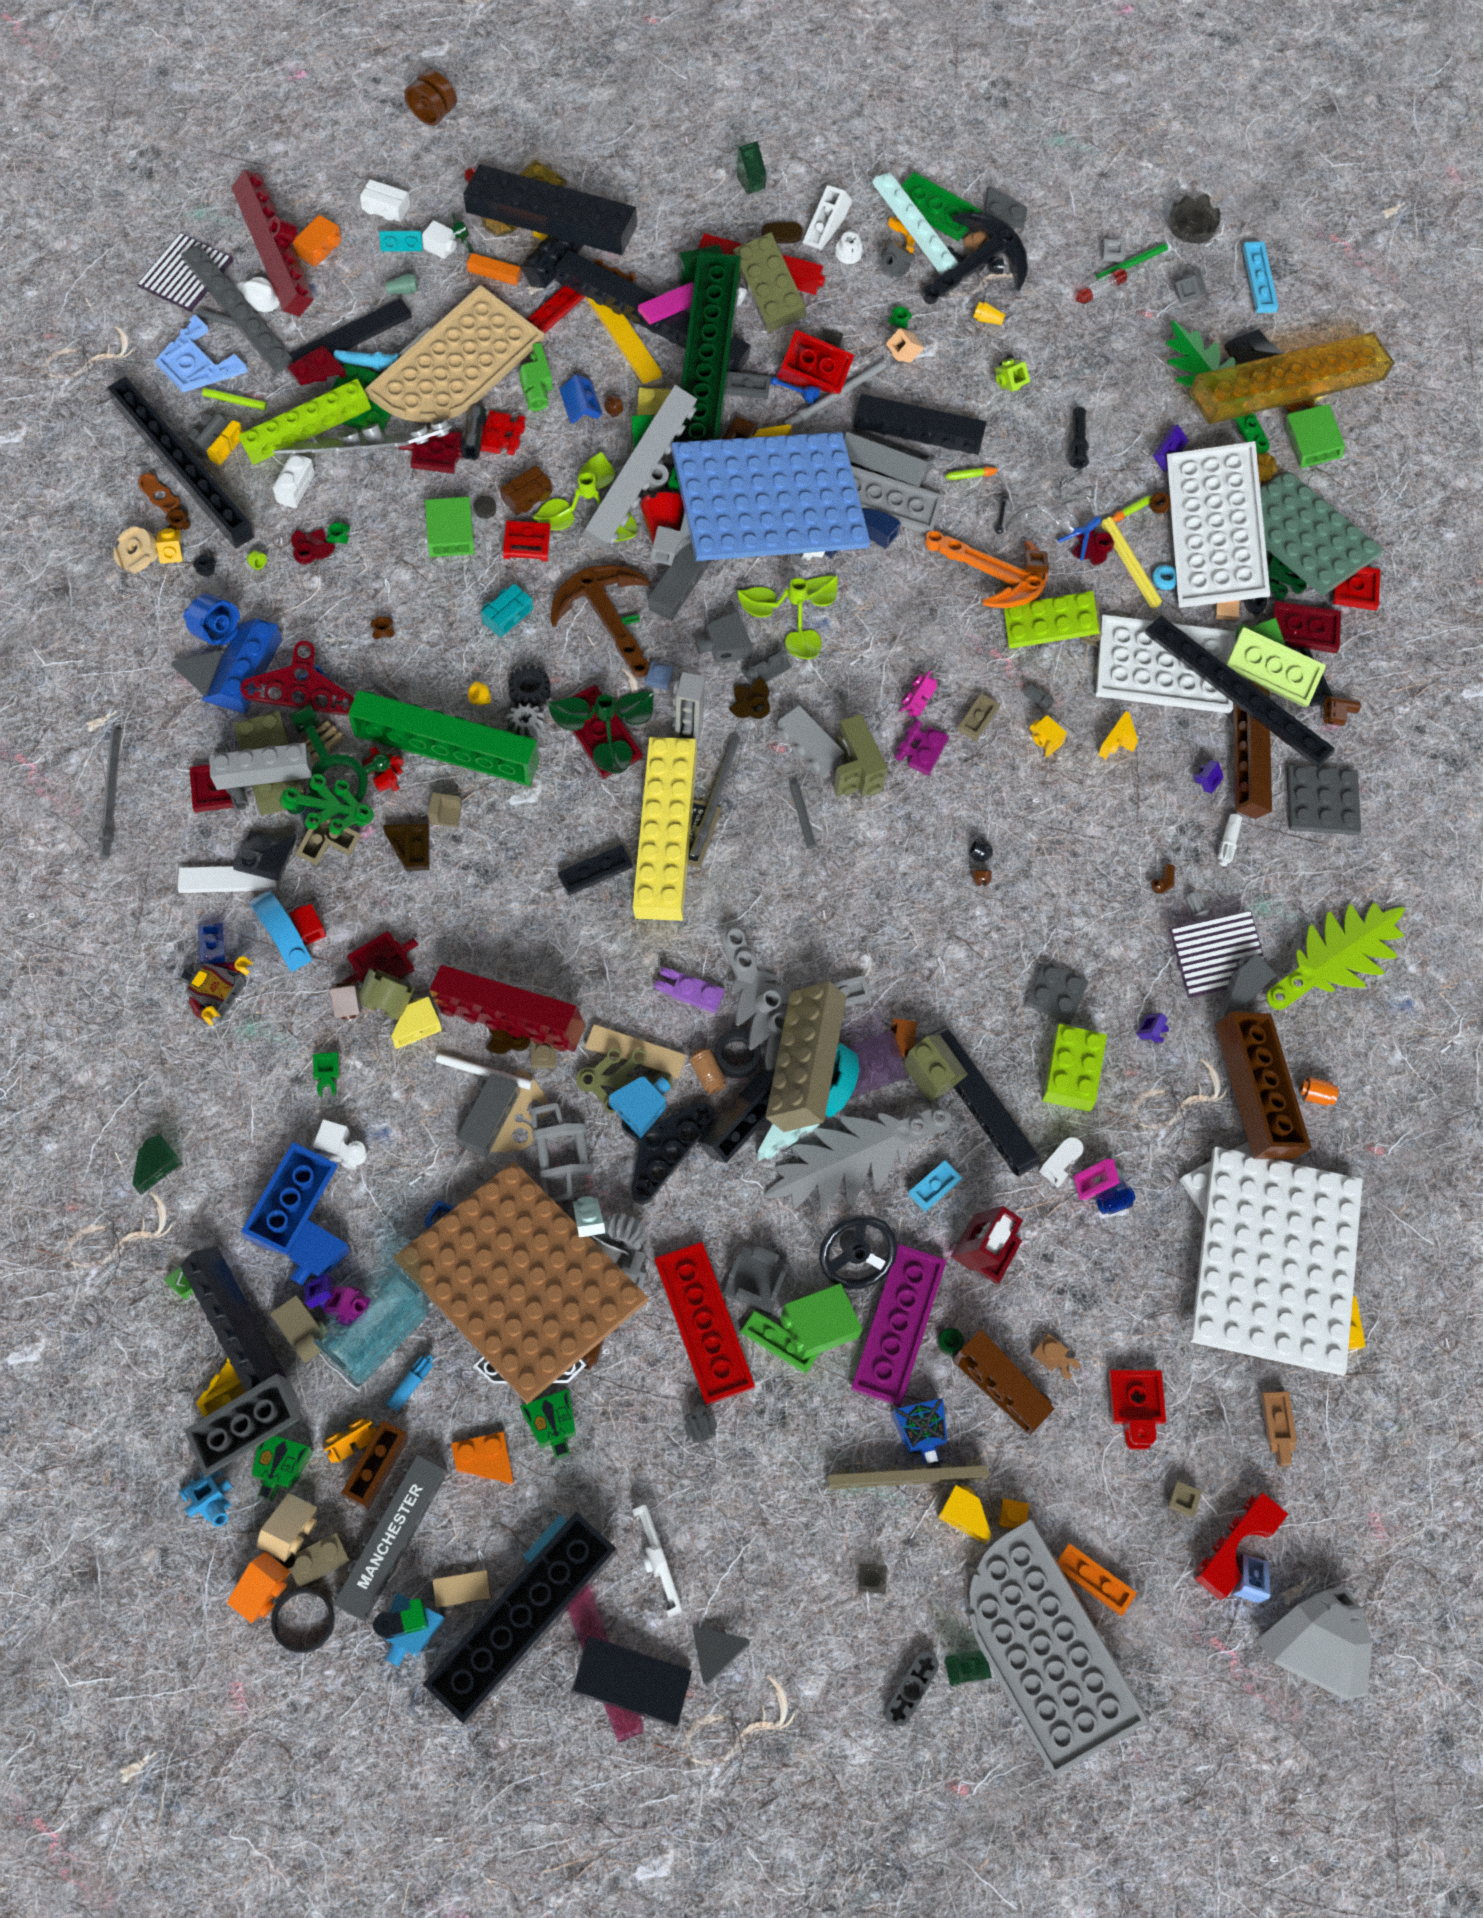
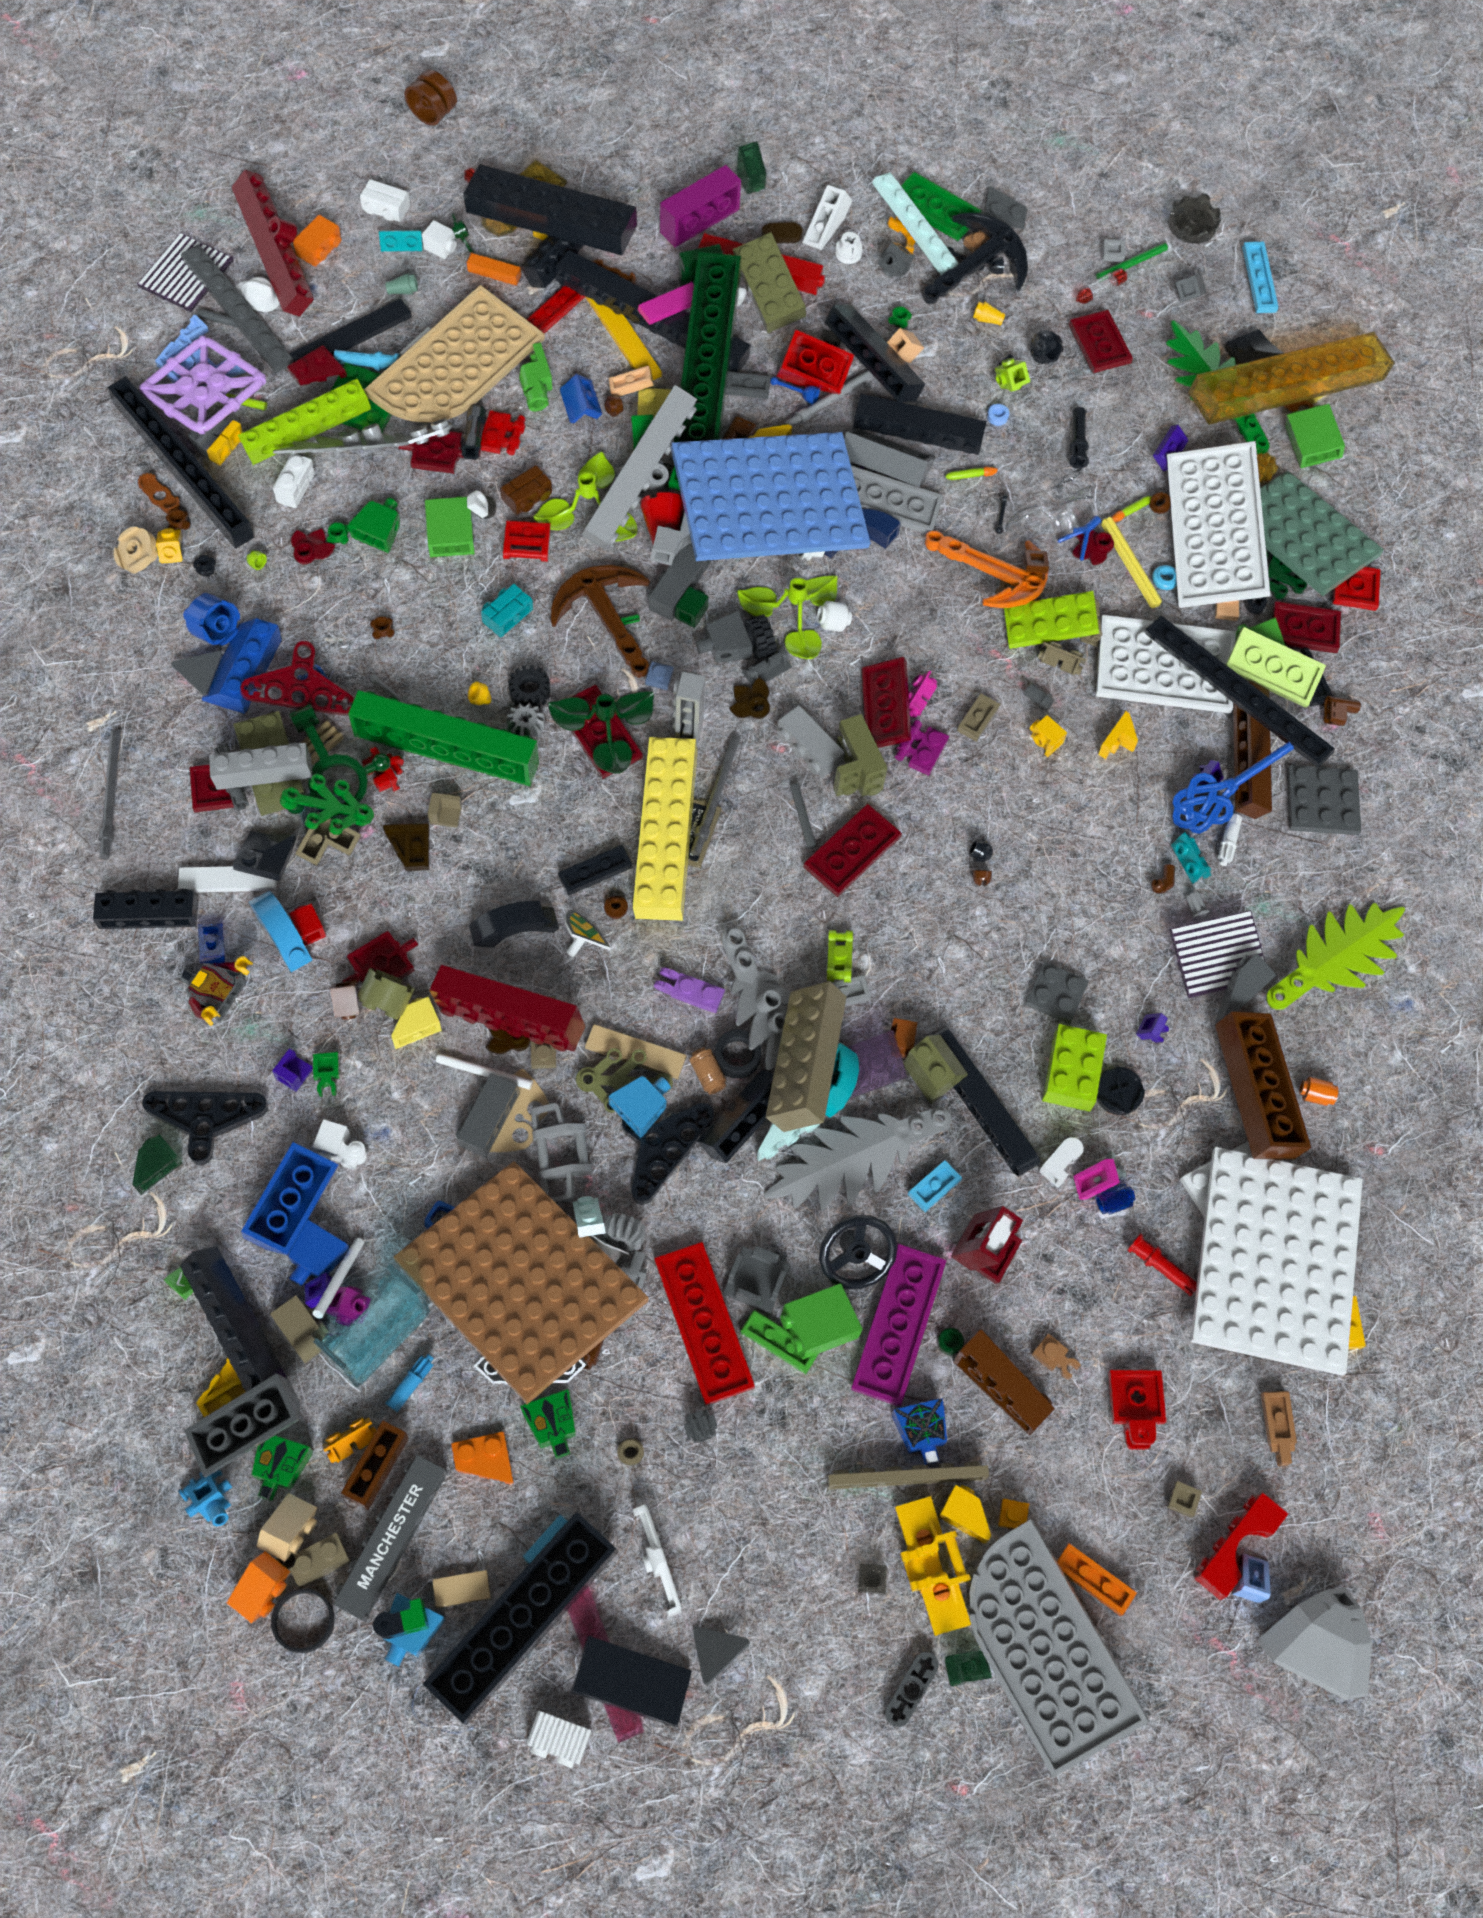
(145, 909): none -> black brick
(191, 1116): none -> black beam
(203, 373): none -> lavender plate
(291, 1070): none -> dark purple panel
(338, 1278): none -> white bar
(376, 524): none -> green torso
(477, 503): none -> white tile
(511, 919): none -> black arch
(559, 1739): none -> white brick
(582, 931): none -> shield
(615, 913): none -> reddish brown plate
(630, 1443): none -> dark tan plate
(631, 381): none -> light nougat plate
(692, 607): none -> dark green brick
(700, 206): none -> magenta brick
(761, 636): none -> black tyre
(834, 616): none -> white head
(840, 956): none -> lime plate
(852, 850): none -> dark red plate
(874, 353): none -> black brick
(887, 701): none -> dark red tile
(924, 1569): none -> yellow piece
(998, 414): none -> light blue tile
(1046, 347): none -> black piece
(1054, 653): none -> dark tan hinge
(1100, 341): none -> dark red plate
(1120, 1091): none -> black tile
(1153, 1257): none -> red pin
(1187, 807): none -> blue piece
(1188, 855): none -> teal hinge

